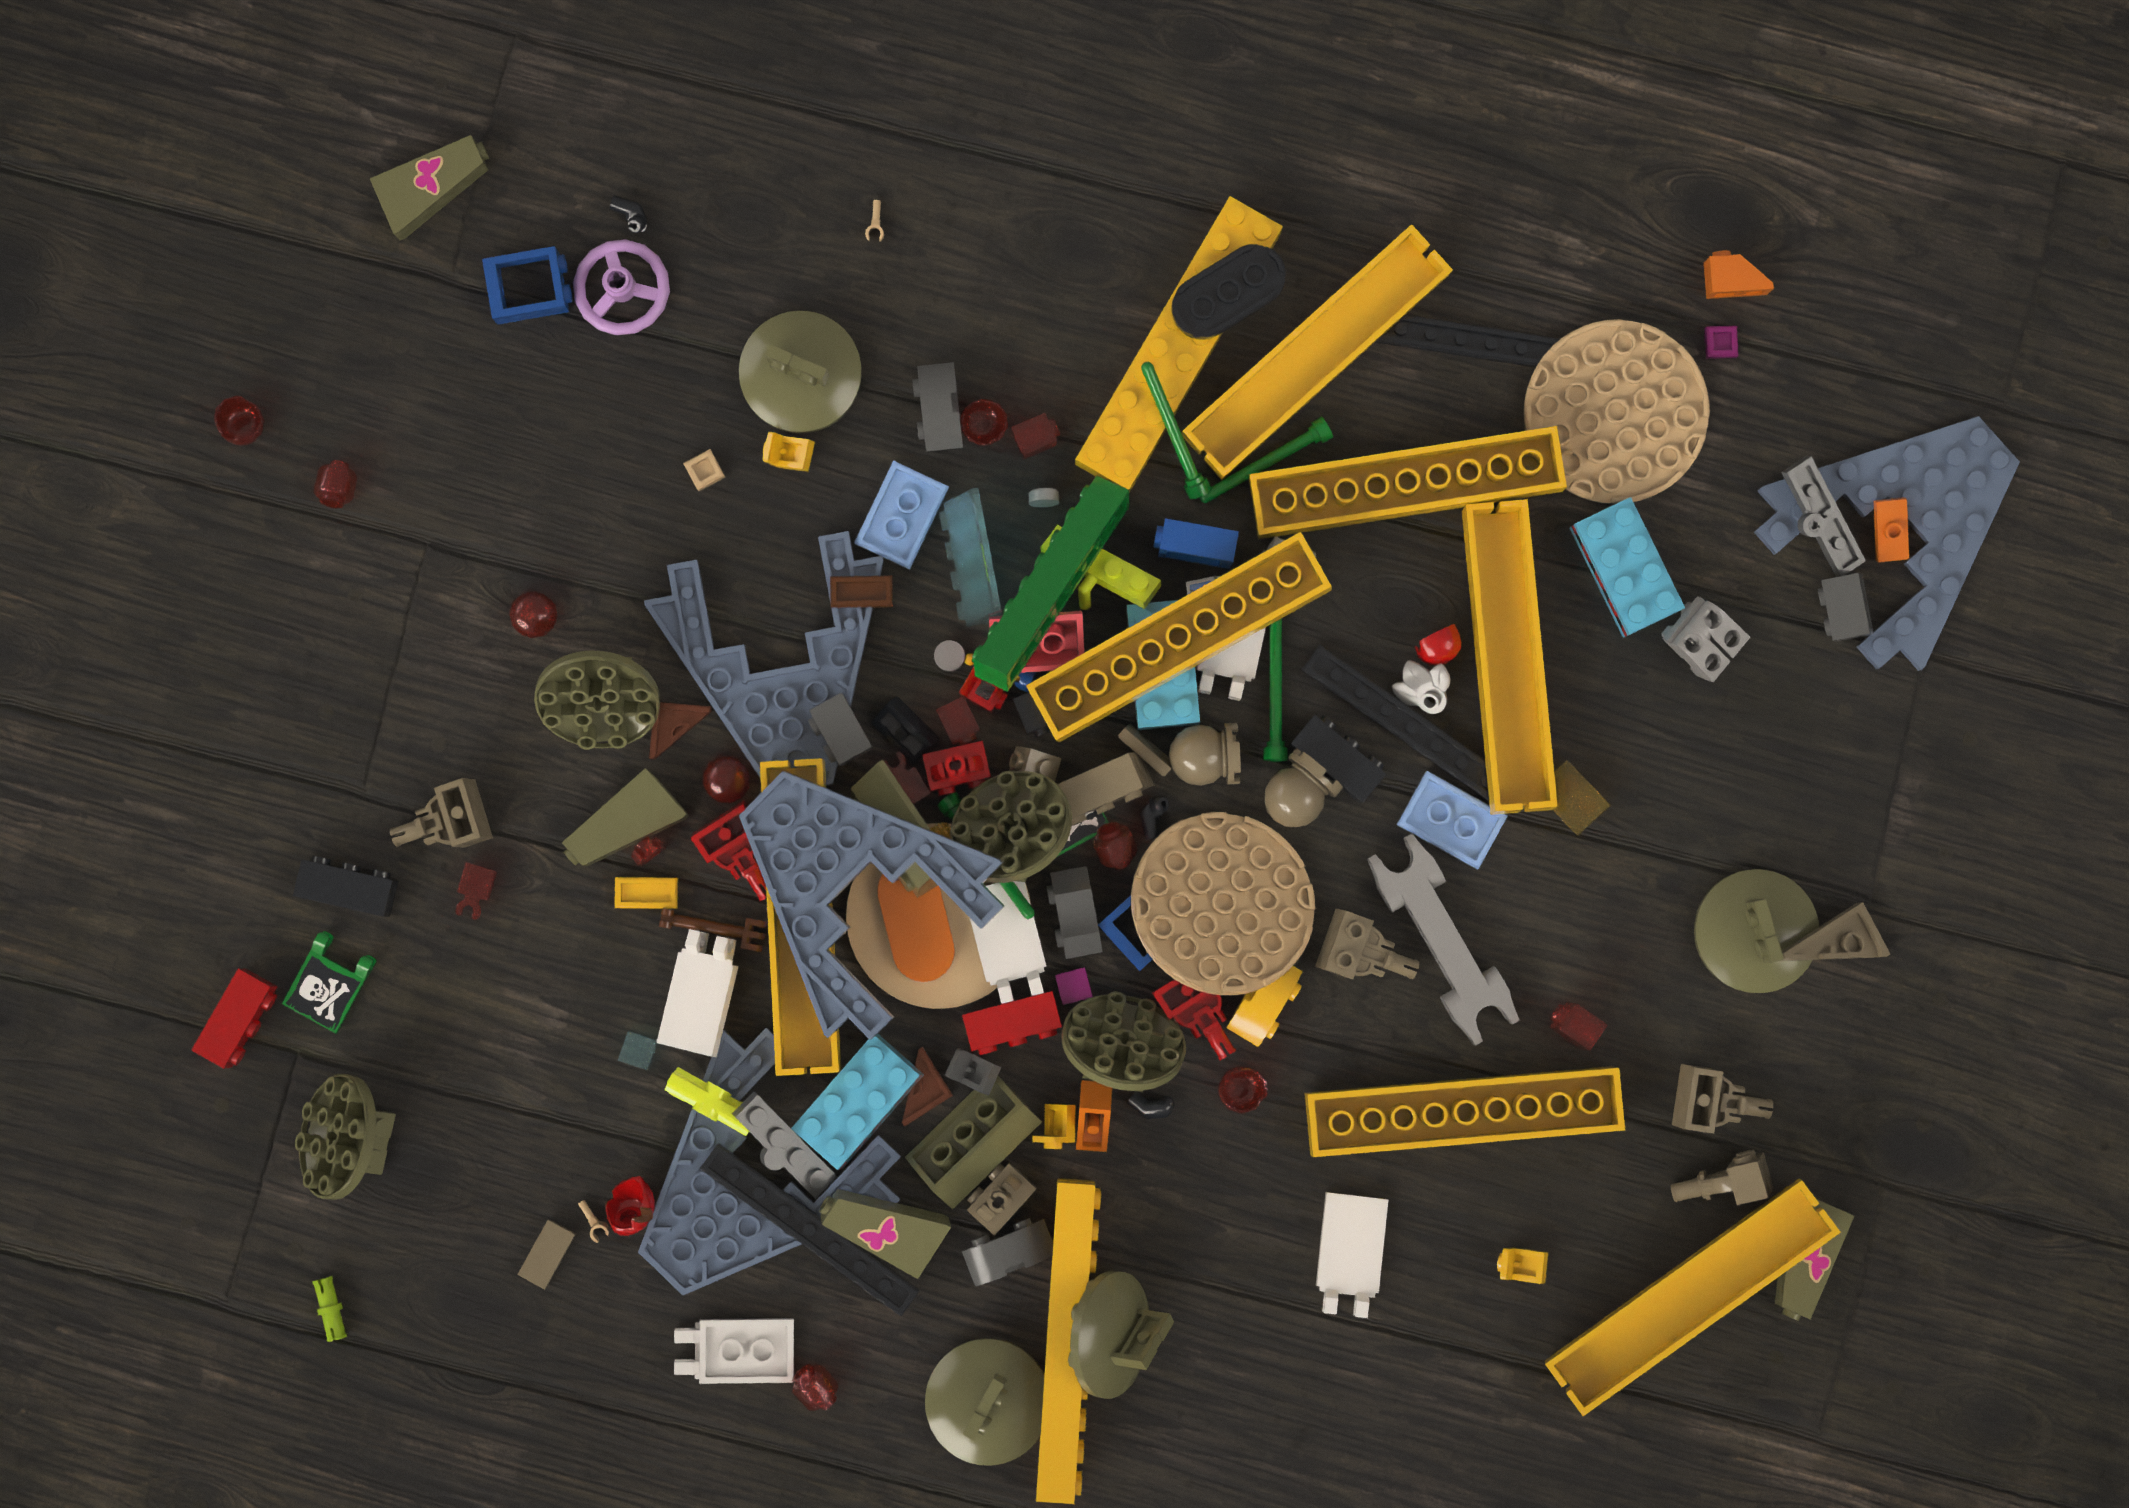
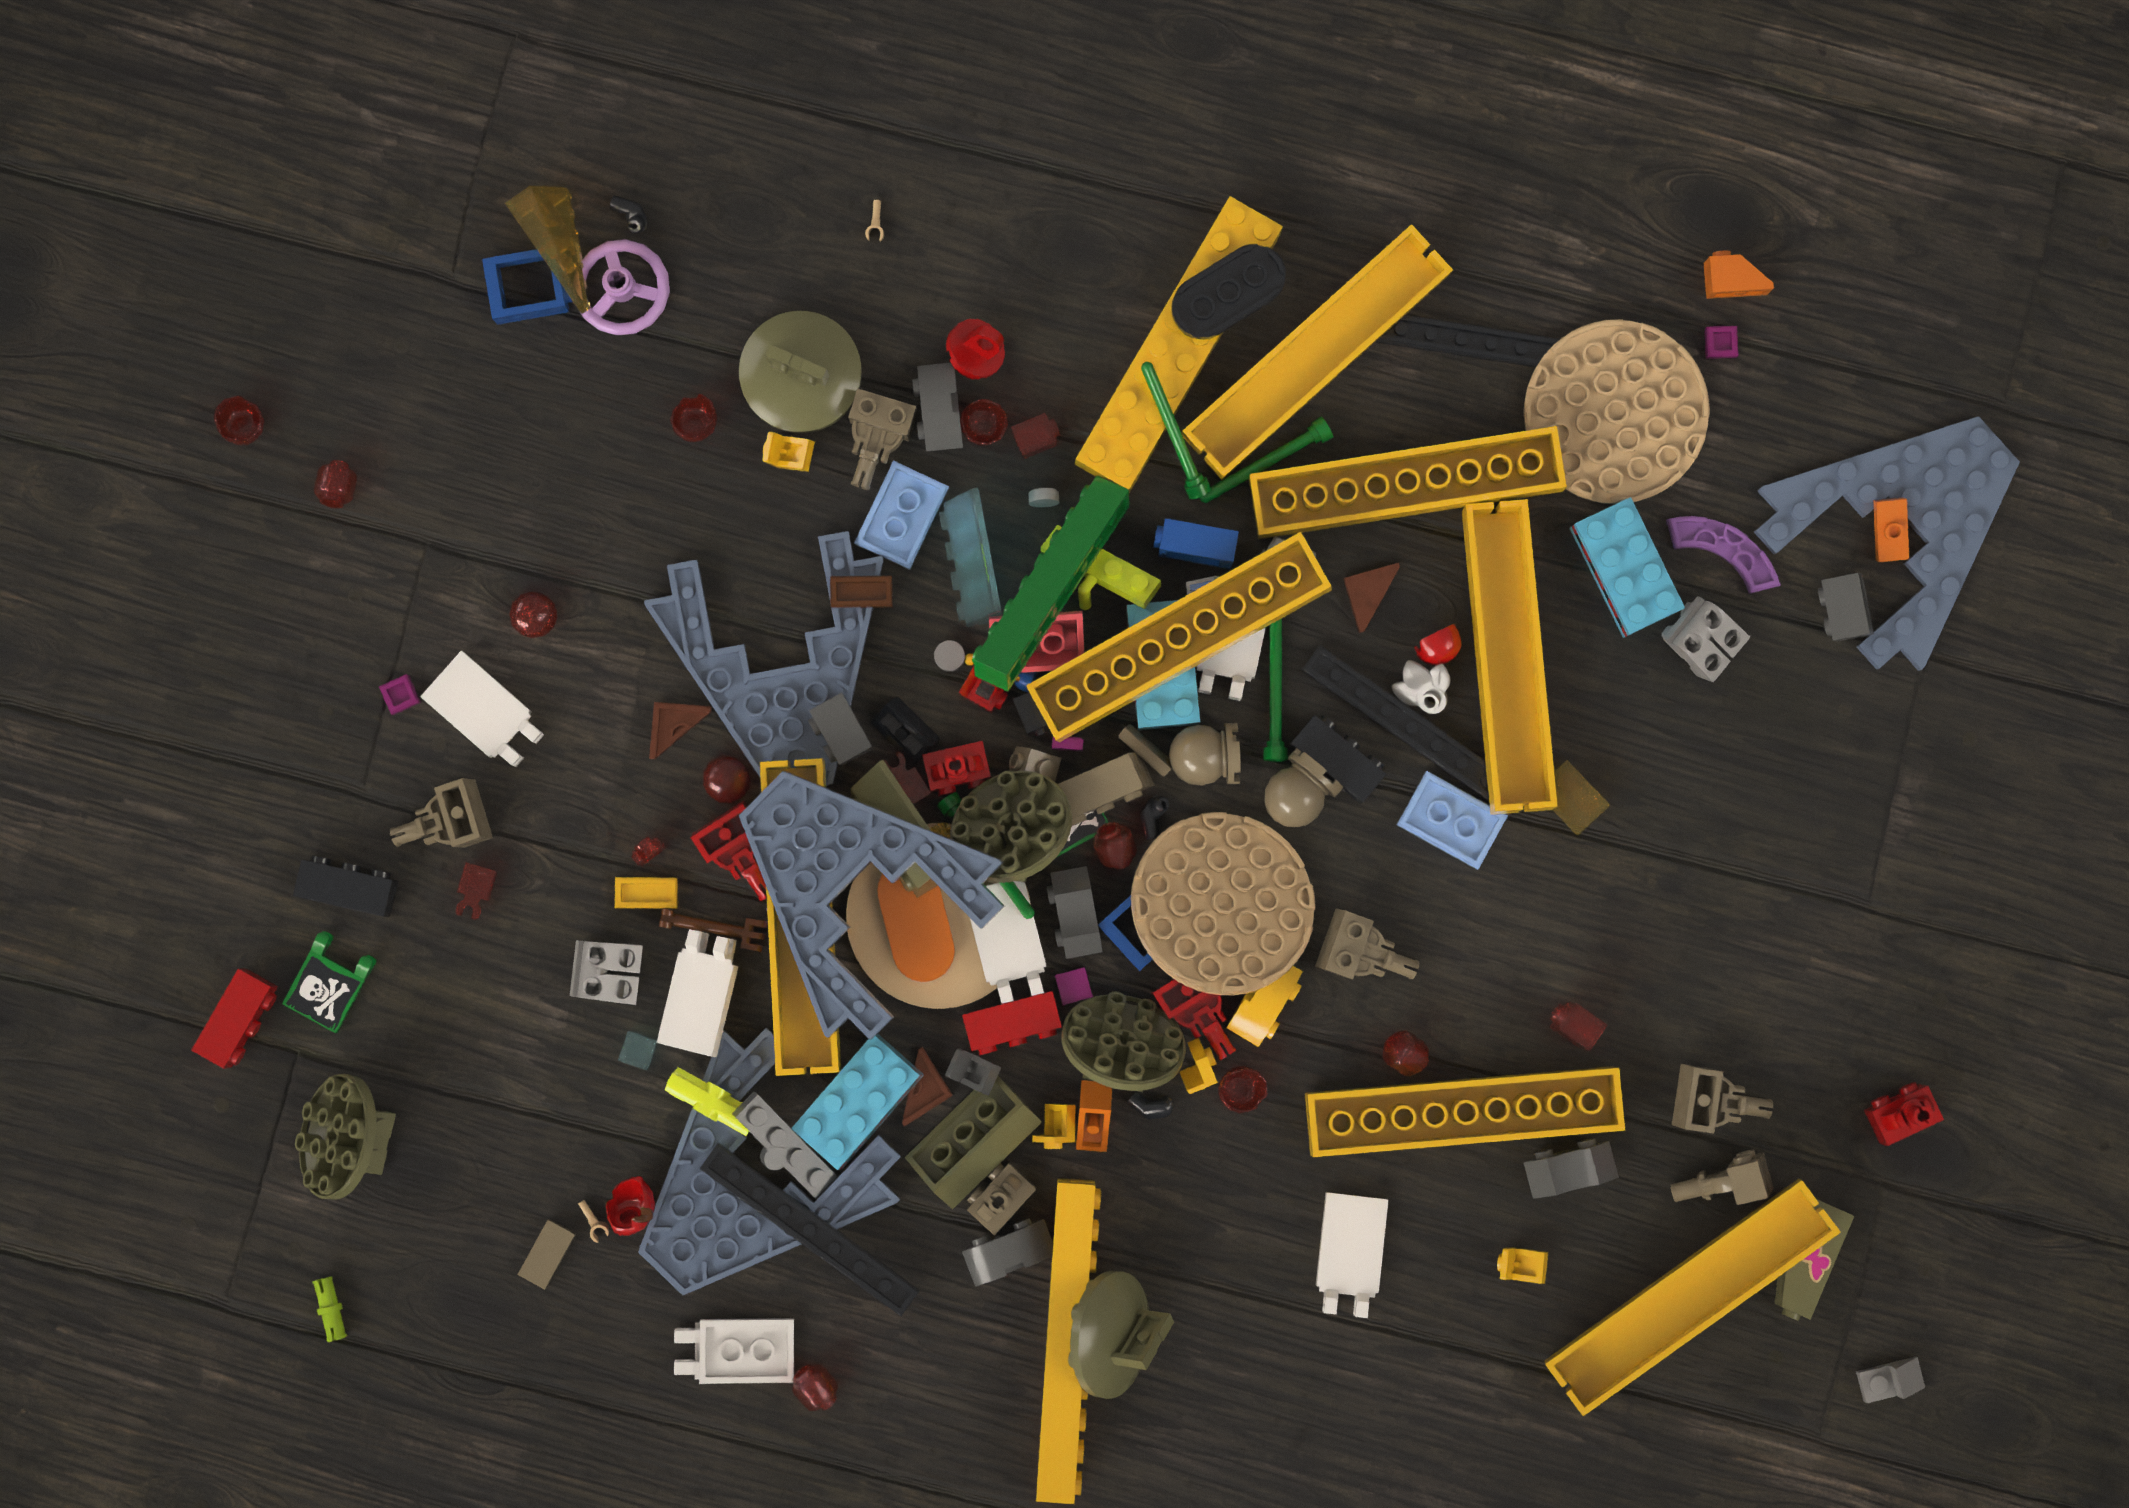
(399, 694): none -> magenta tile
(428, 183): olive slope -> none
(481, 708): none -> white tile
(549, 224): none -> clear yellow wedge
(591, 967): none -> light grey hips
(597, 699): olive bracket -> none
(627, 818): olive slope -> none
(694, 418): none -> clear red hair
(704, 470): tan tile -> none
(879, 426): none -> dark tan brick
(886, 1229): olive slope -> none
(959, 721): clear red brick -> none
(975, 349): none -> red tile
(986, 1401): olive bracket -> none
(1068, 744): none -> magenta tile
(1199, 1075): none -> yellow bracket
(1367, 591): none -> copper tile
(1405, 1053): none -> clear red head
(1469, 985): light grey piece -> none
(1570, 1169): none -> dark grey brick
(1727, 543): none -> medium lavender tile
(1747, 926): olive bracket -> none
(1822, 516): hinge -> none
(1843, 937): dark tan wing -> none
(1891, 1380): none -> light grey slope
(1903, 1114): none -> red brick

